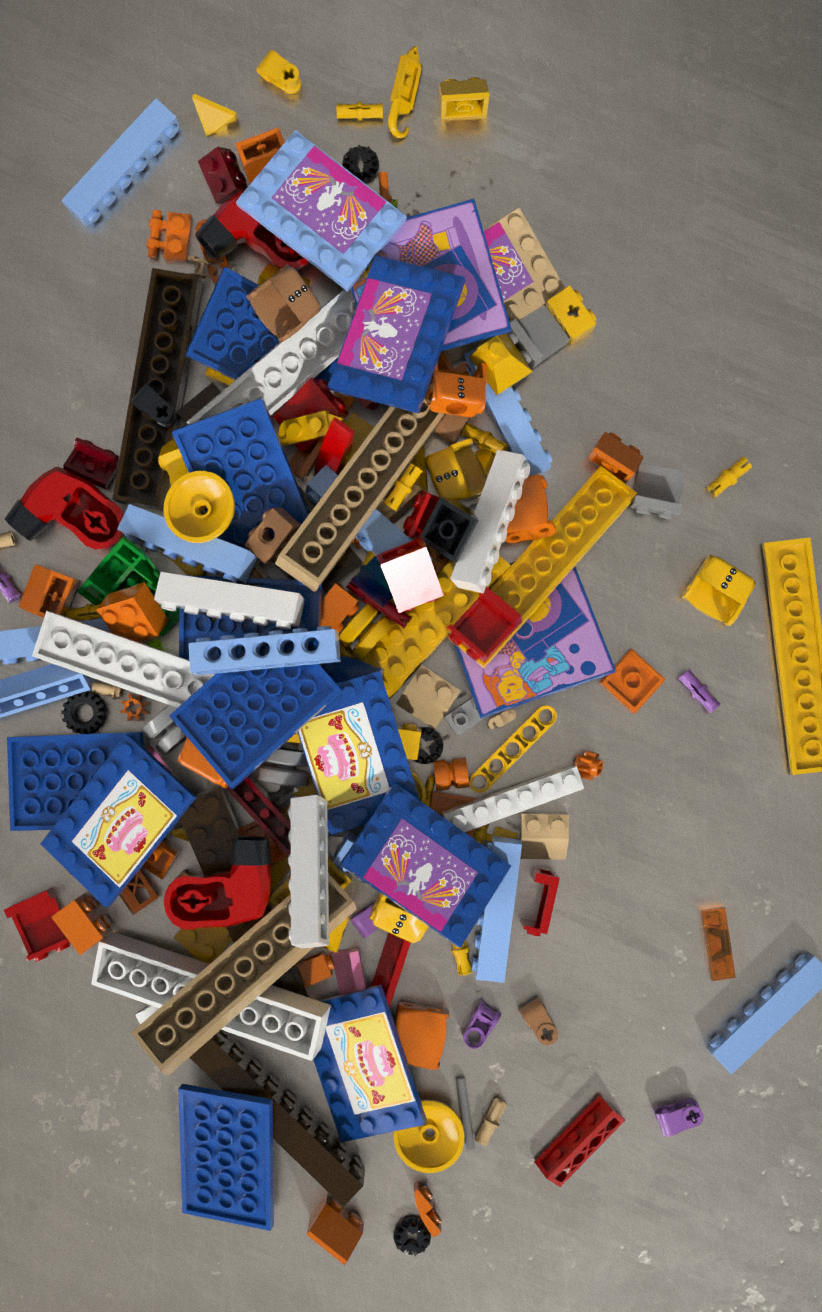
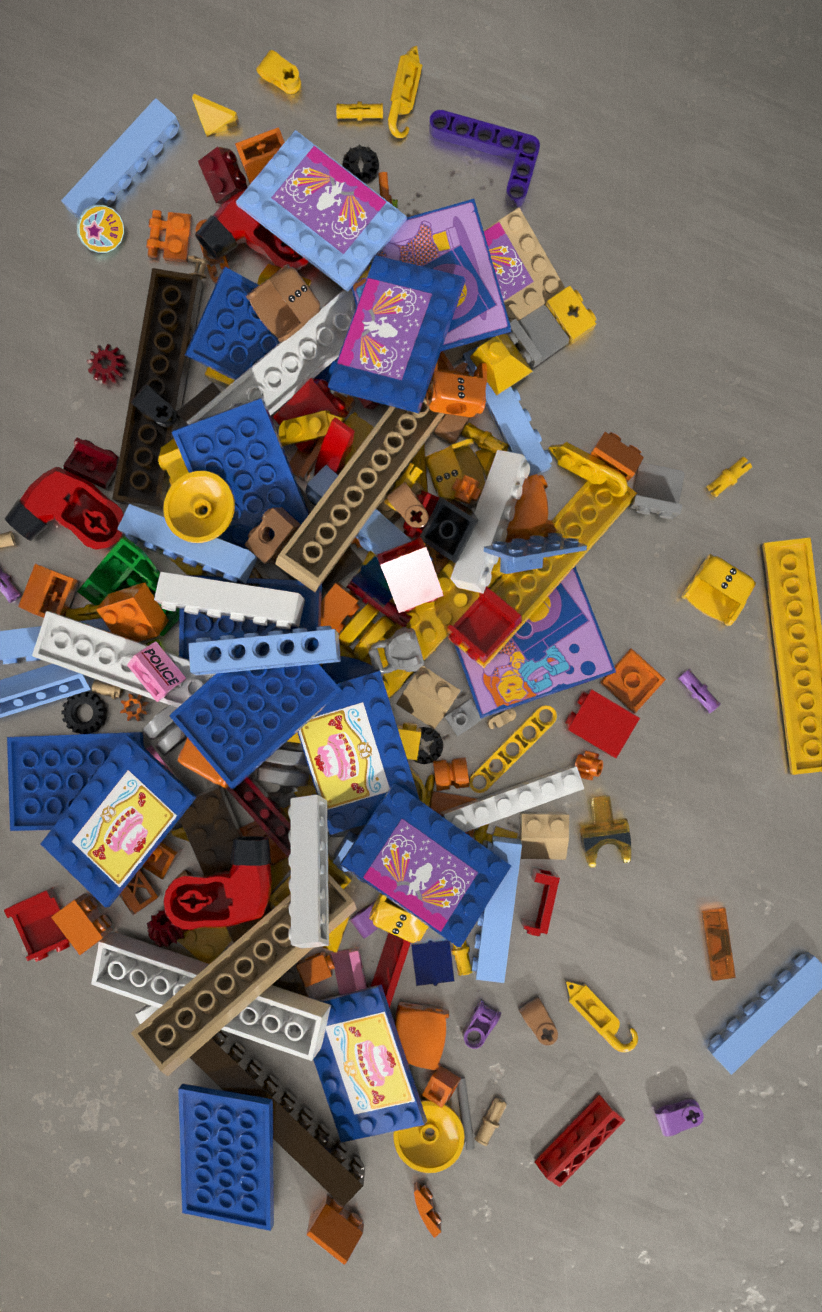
(100, 228): none -> tile
(113, 370): none -> dark red gear
(156, 671): none -> bright pink panel
(163, 931): none -> dark red gear
(400, 651): none -> light grey piece
(406, 502): none -> medium nougat piece
(412, 1225): black gear -> none
(432, 962): none -> clear blue piece
(441, 1086): none -> orange brick
(463, 98): yellow slope -> none
(466, 489): none -> orange gear
(491, 146): none -> dark purple beam
(529, 554): none -> medium blue bracket
(587, 466): none -> yellow plate
(599, 1015): none -> yellow plate
(601, 722): none -> red panel
(604, 831): none -> clear yellow connector

